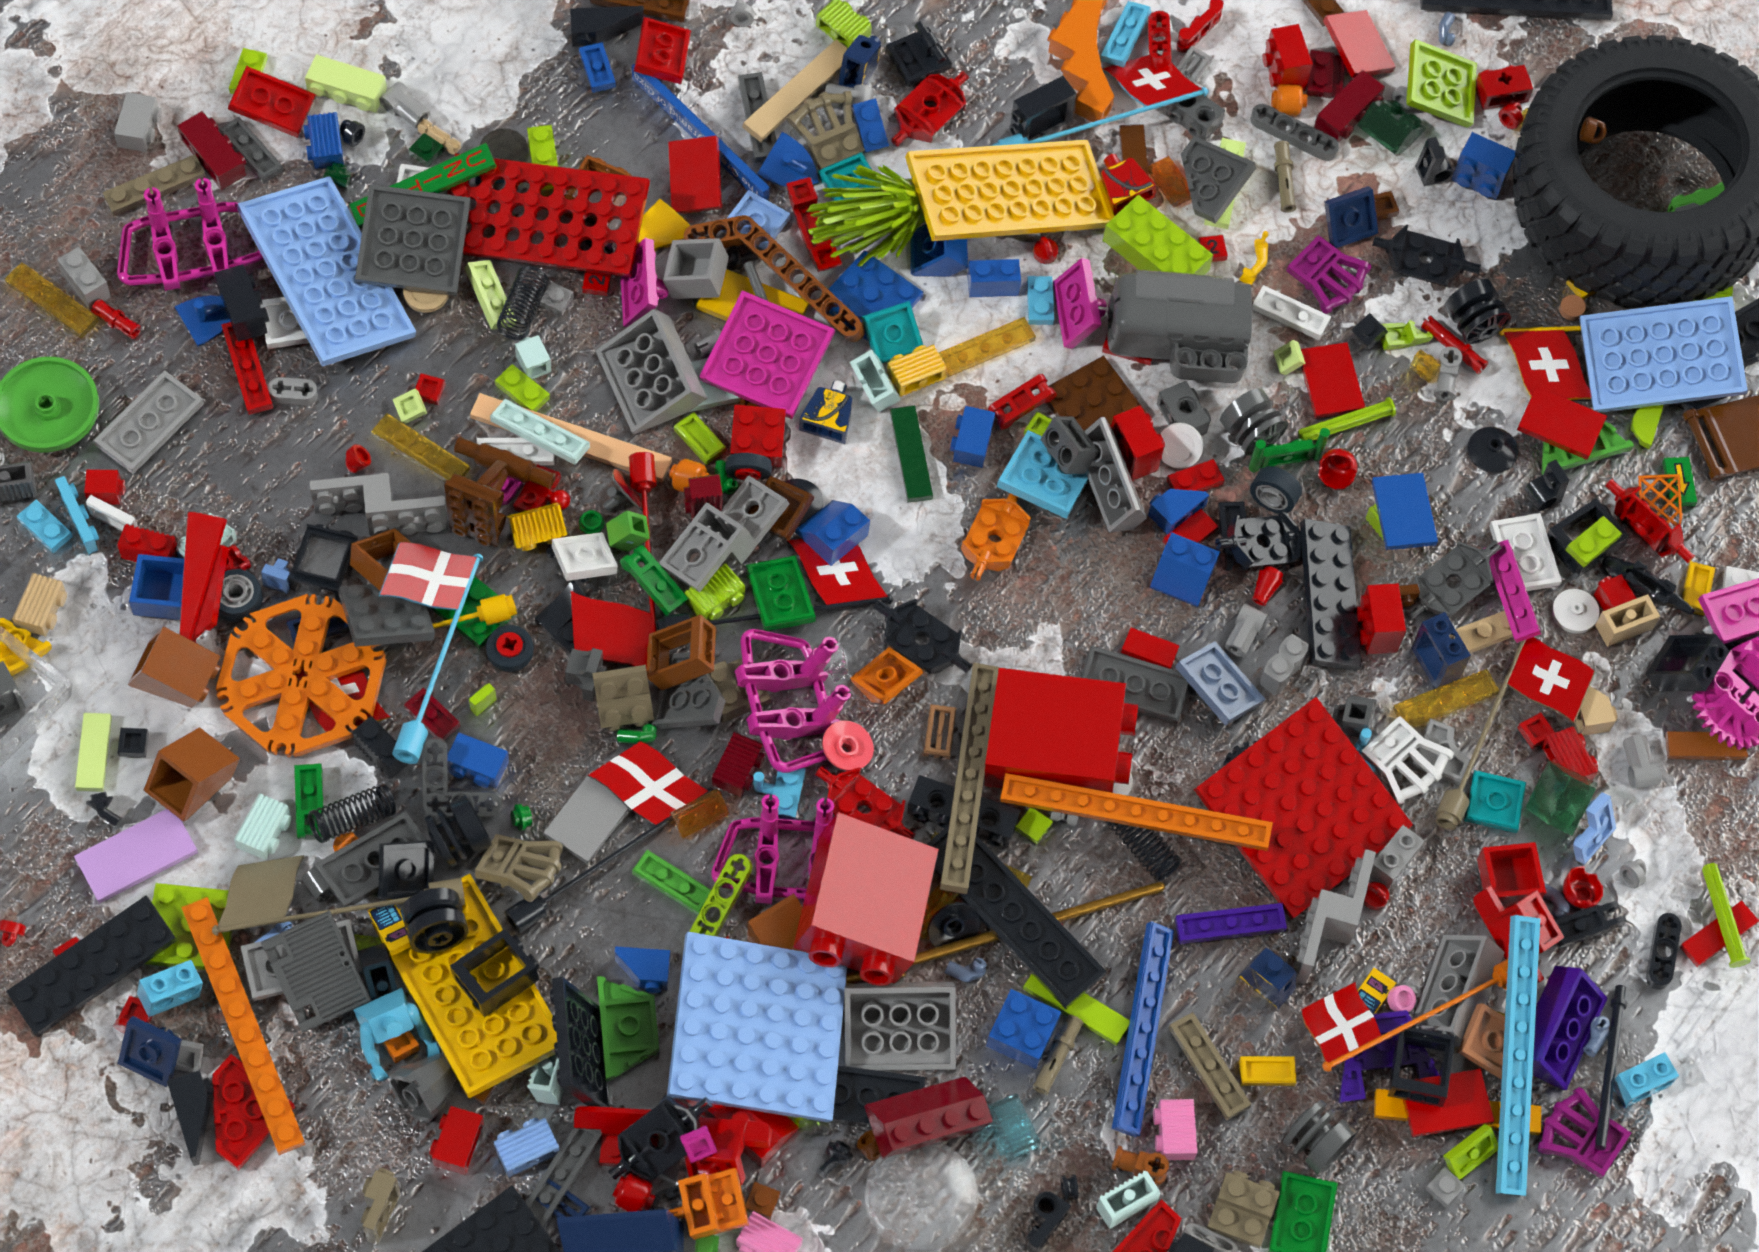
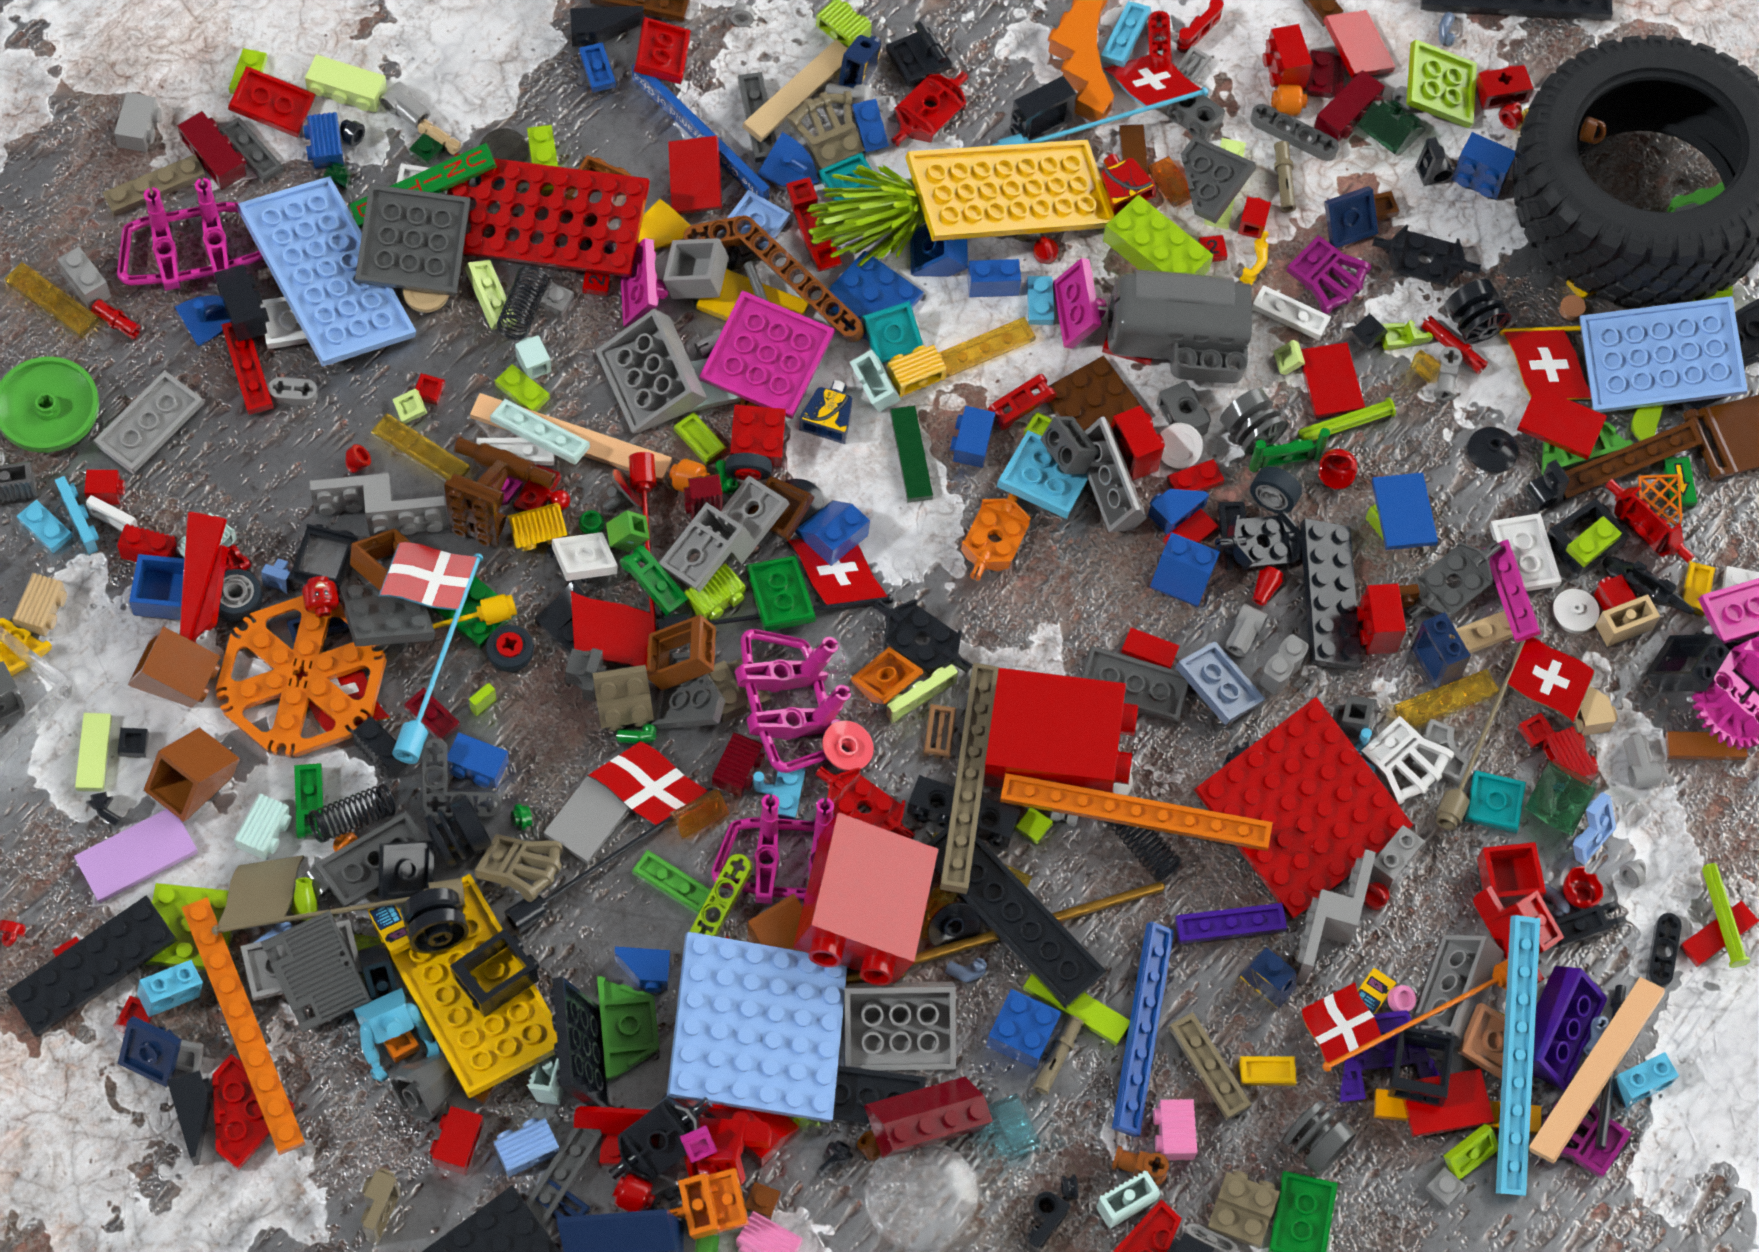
(304, 897): none -> lime cone
(320, 596): none -> red head
(921, 692): none -> yellowish green plate
(1254, 217): none -> red brick
(1596, 1070): none -> light nougat tile
(1632, 458): none -> reddish brown plate

